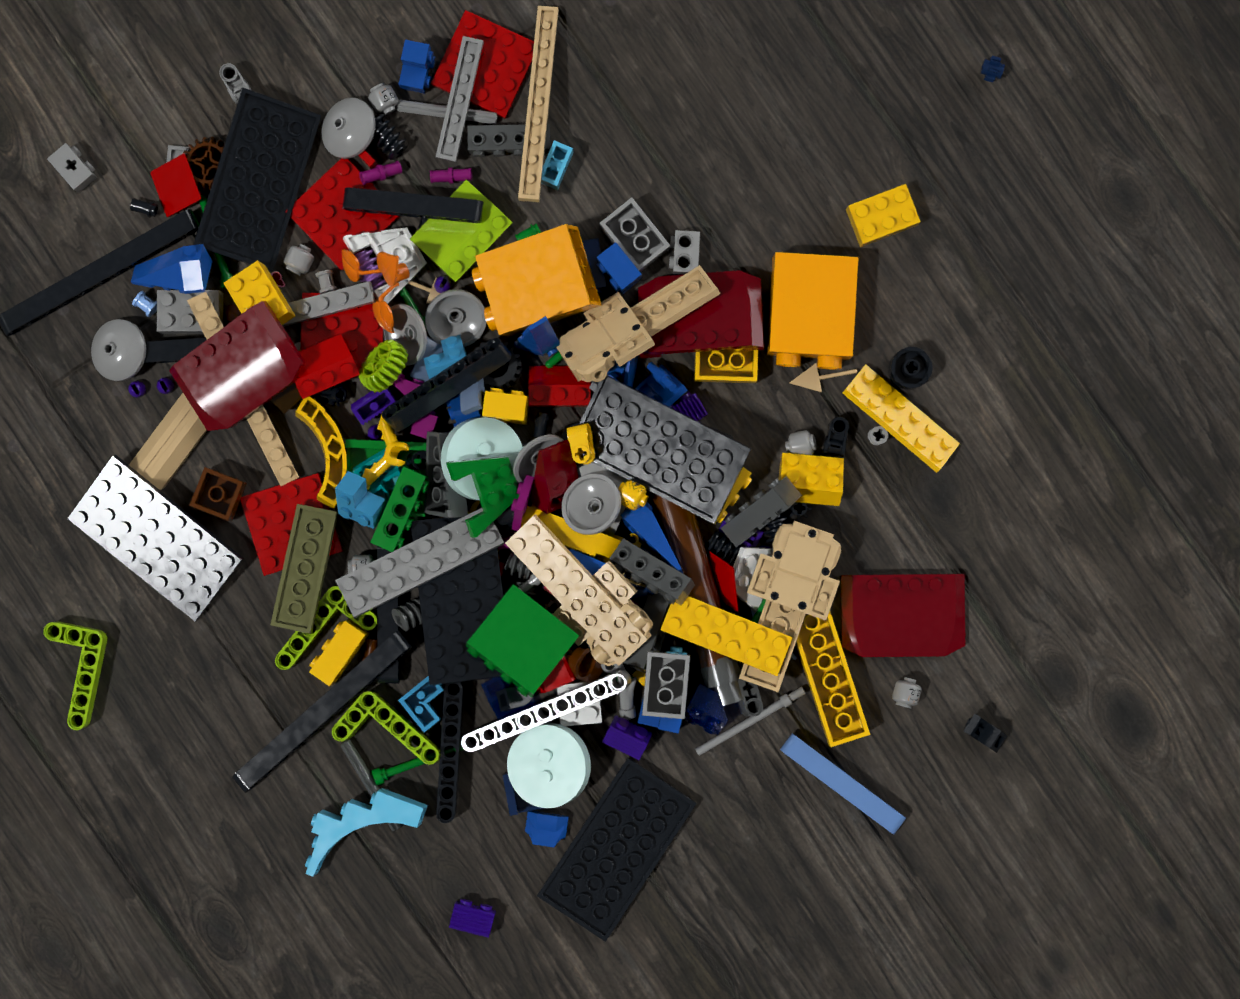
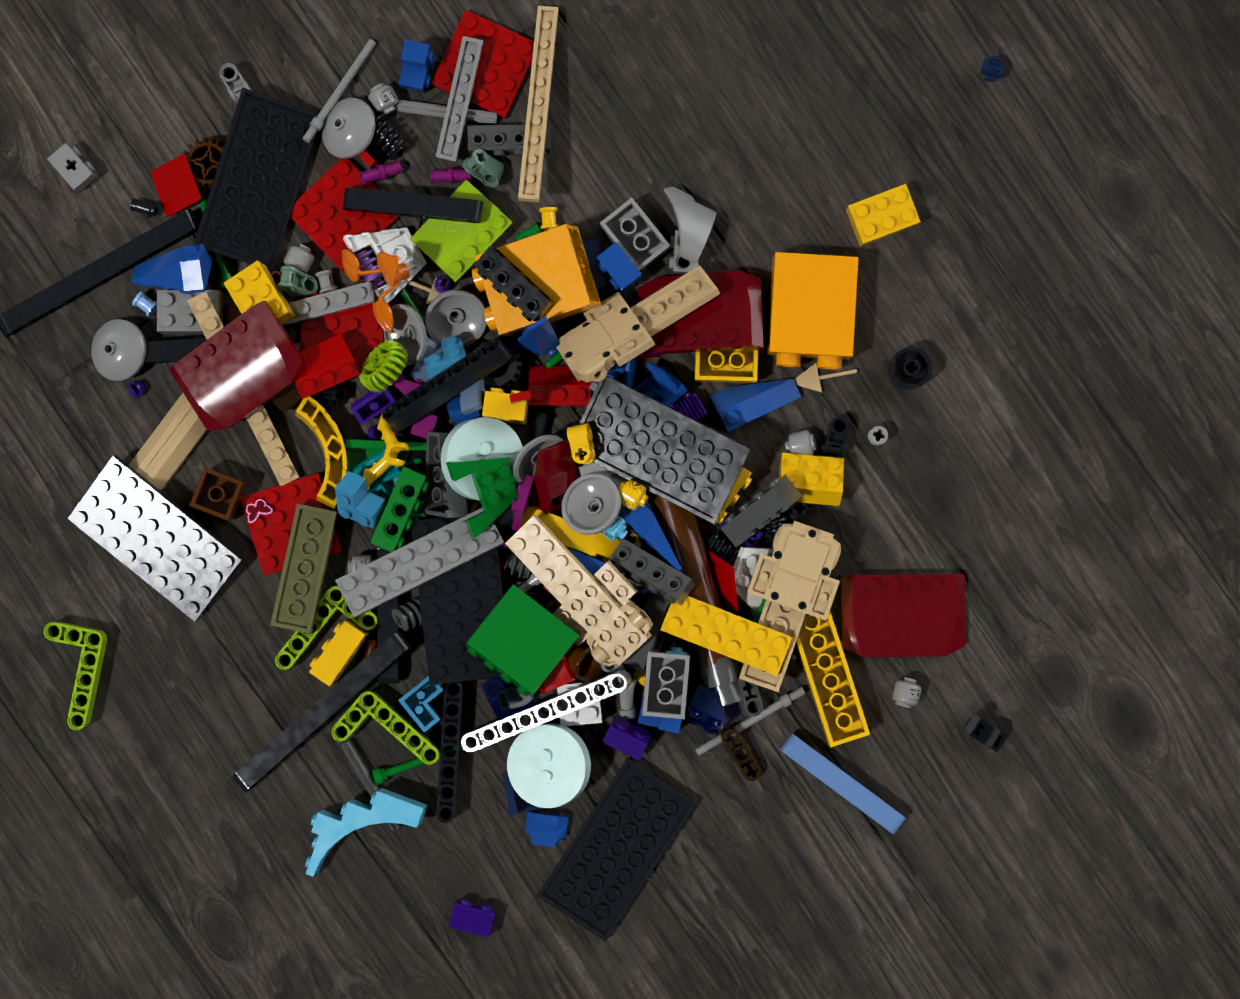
(168, 382): dark purple hinge -> none
(175, 151): light grey tile -> none
(258, 508): none -> dark red sticker
(296, 282): none -> sand green piece
(317, 122): none -> light grey bar
(485, 168): none -> sand green piece
(514, 284): none -> black brick
(520, 397): none -> red tile
(548, 218): none -> yellow bush
(556, 164): medium azure brick -> none
(616, 530): none -> medium azure gear
(693, 222): none -> light grey panel
(748, 402): none -> blue wedge
(753, 763): none -> dark brown beam
(901, 418): yellow plate -> none

